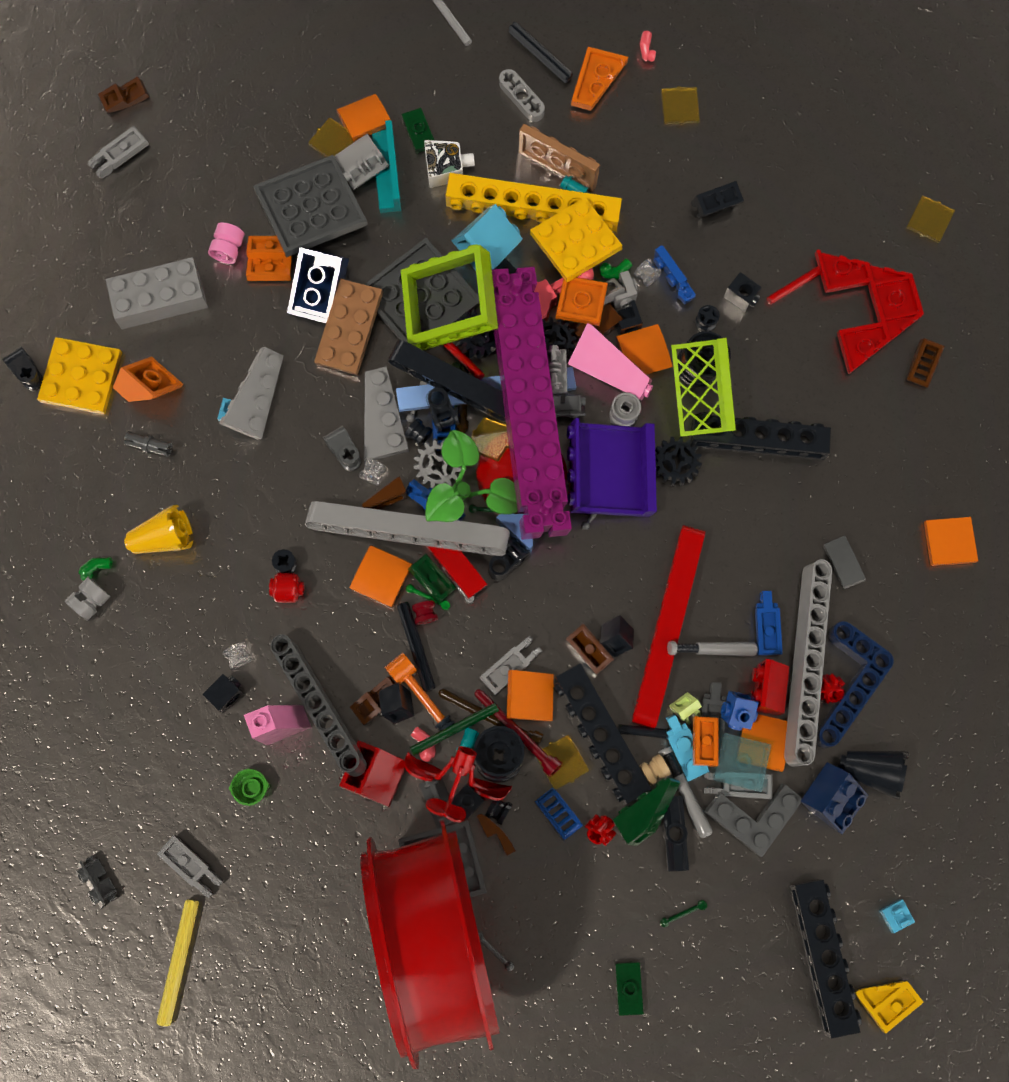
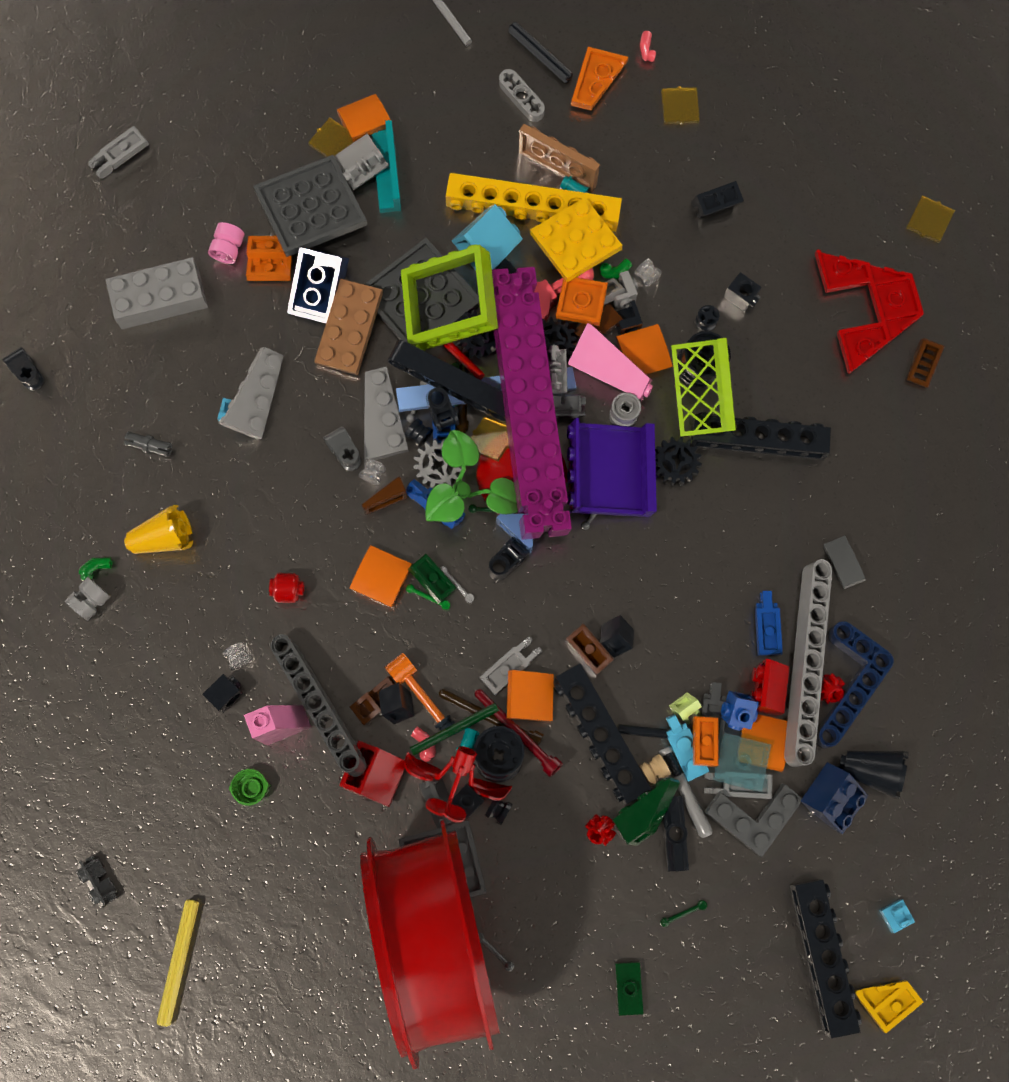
(79, 375): yellow plate -> none
(123, 97): reddish brown slope -> none
(145, 380): orange slope -> none
(188, 864): light grey hinge -> none
(287, 565): black wheel -> none
(407, 528): light grey beam -> none
(416, 646): black axle -> none
(417, 129): dark green plate -> none
(424, 612): dark red wheel -> none
(443, 159): torso -> none
(459, 570): red slope -> none
(491, 829): reddish brown slope -> none
(557, 826): blue slope -> none
(572, 766): clear yellow piece -> none
(668, 626): red beam -> none
(674, 275): blue hinge -> none
(714, 648): light grey piece -> none
(793, 285): red bar -> none
(950, 541): orange tile -> none

